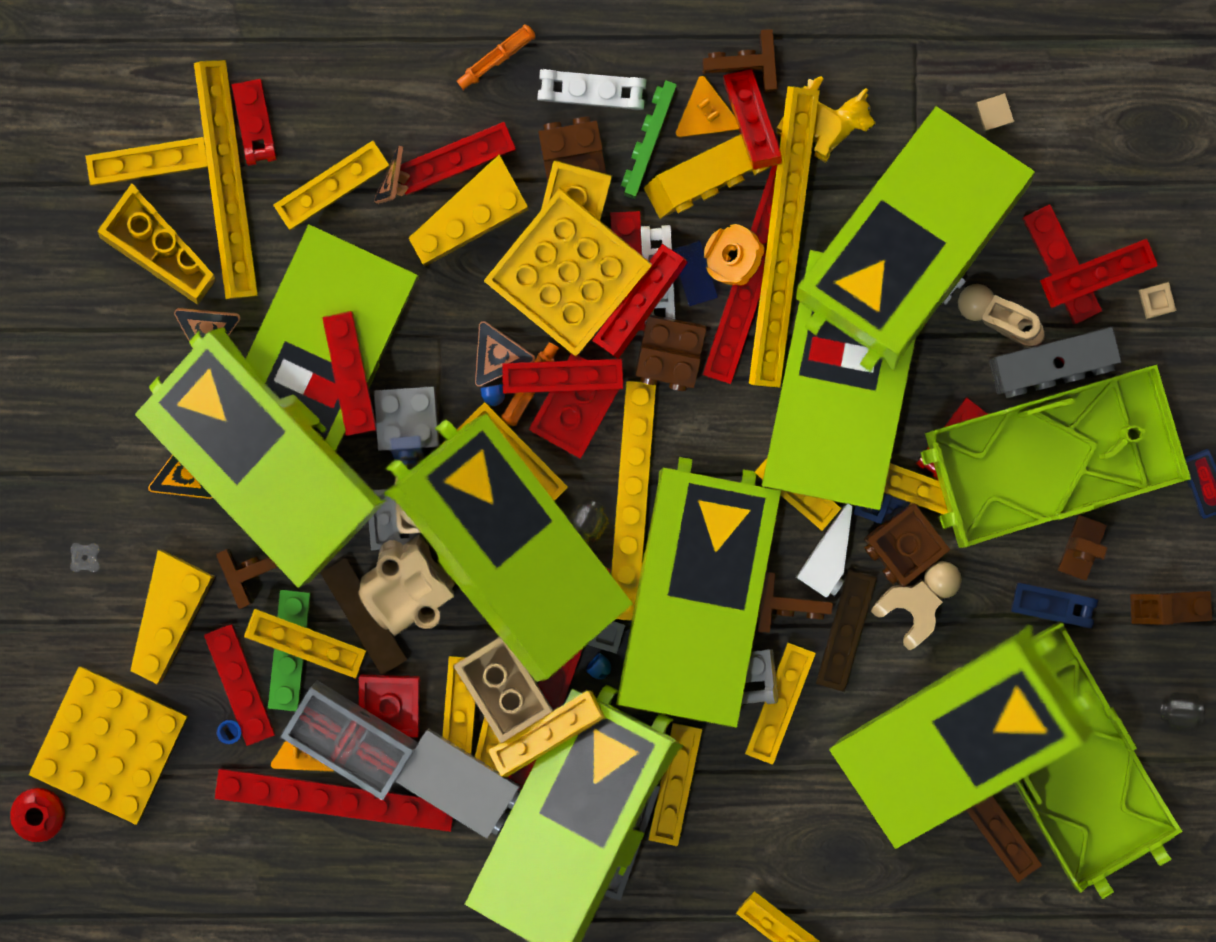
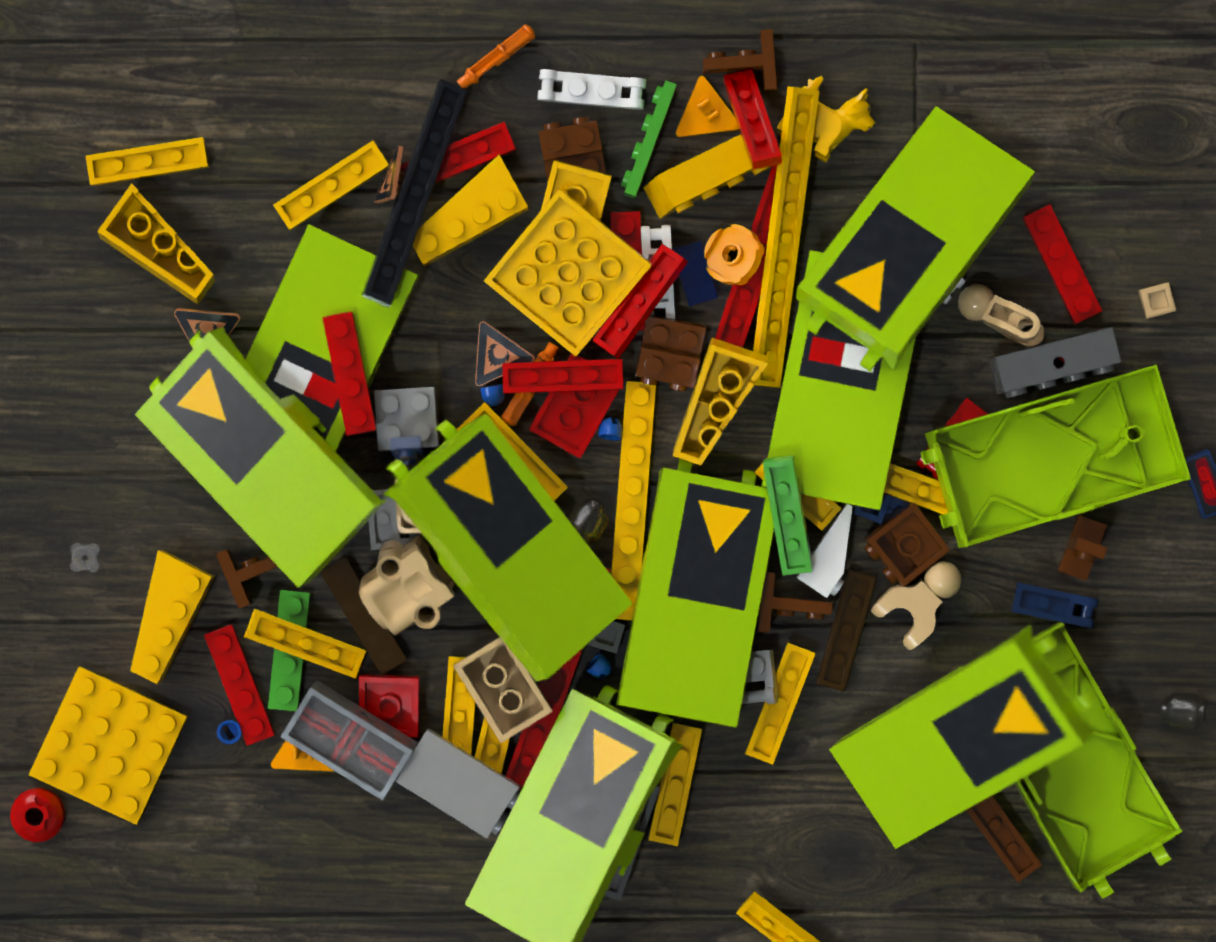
(177, 480): black piece -> none
(225, 179): yellow plate -> none
(254, 121): red plate -> none
(329, 799): red plate -> none
(414, 193): none -> black tile
(546, 734): yellow plate -> none
(610, 430): none -> blue hinge
(720, 389): none -> yellow wedge
(788, 515): none -> bright green plate
(994, 112): tan tile -> none
(1099, 273): red plate -> none
(1171, 607): reddish brown bracket -> none

